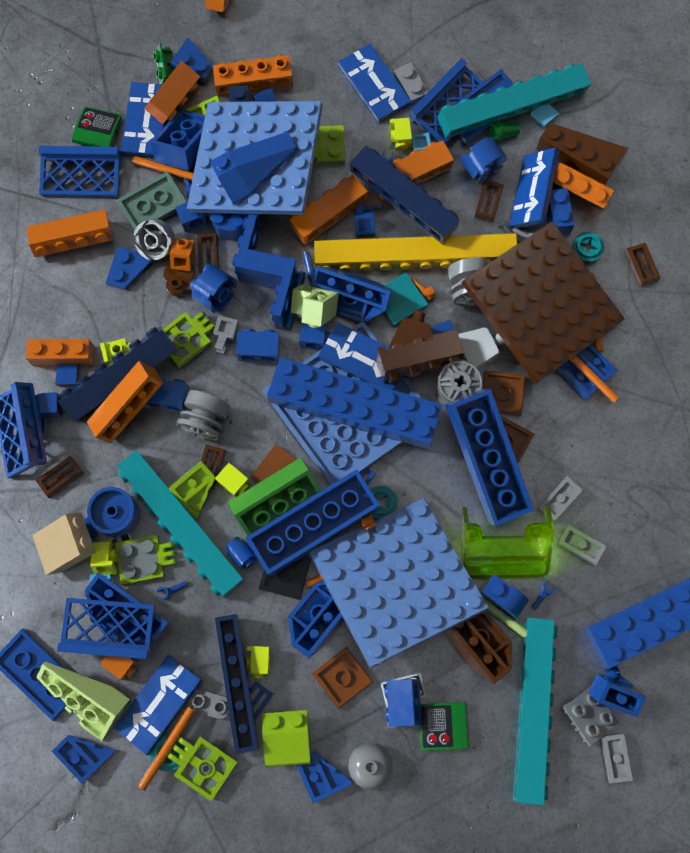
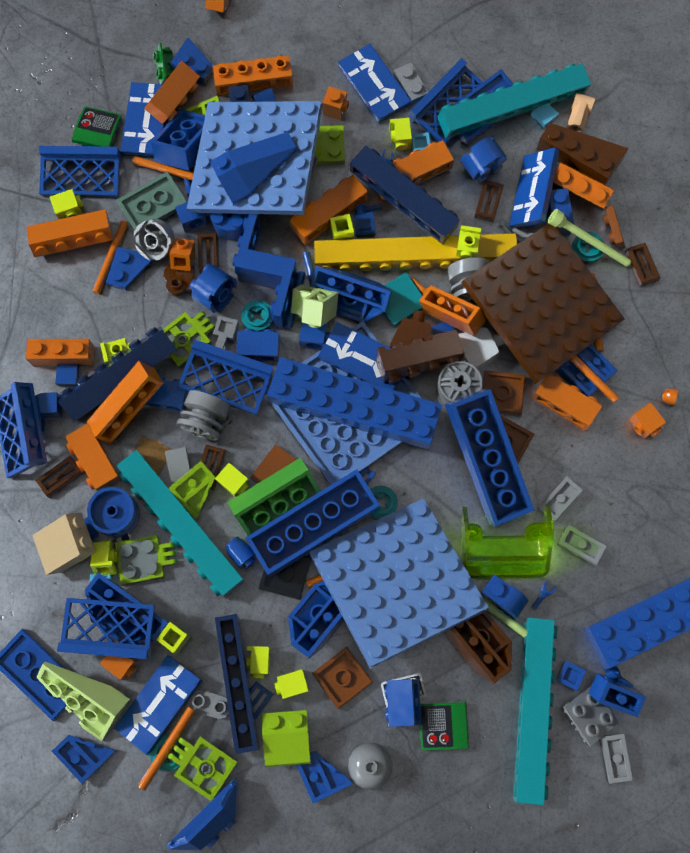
(66, 204): none -> neon yellow brick
(92, 458): none -> orange brick
(109, 258): none -> orange bar
(152, 452): none -> clear orange piece
(169, 591): blue hand -> none
(173, 638): none -> neon yellow brick
(177, 463): none -> light grey slope
(210, 821): none -> blue wedge
(236, 363): none -> blue fence
(255, 307): none -> teal gear
(291, 684): none -> neon yellow brick
(335, 103): none -> orange brick
(342, 227): none -> neon yellow brick
(367, 522): orange hand -> none
(452, 310): none -> orange brick
(468, 235): none -> neon yellow brick
(504, 130): green cone -> none
(558, 219): none -> yellowish green piece
(567, 401): none -> orange brick
(570, 675): none -> blue plate
(580, 110): none -> light nougat piece
(612, 221): none -> dark orange plate
(647, 421): none -> orange brick
(669, 396): none -> orange hinge

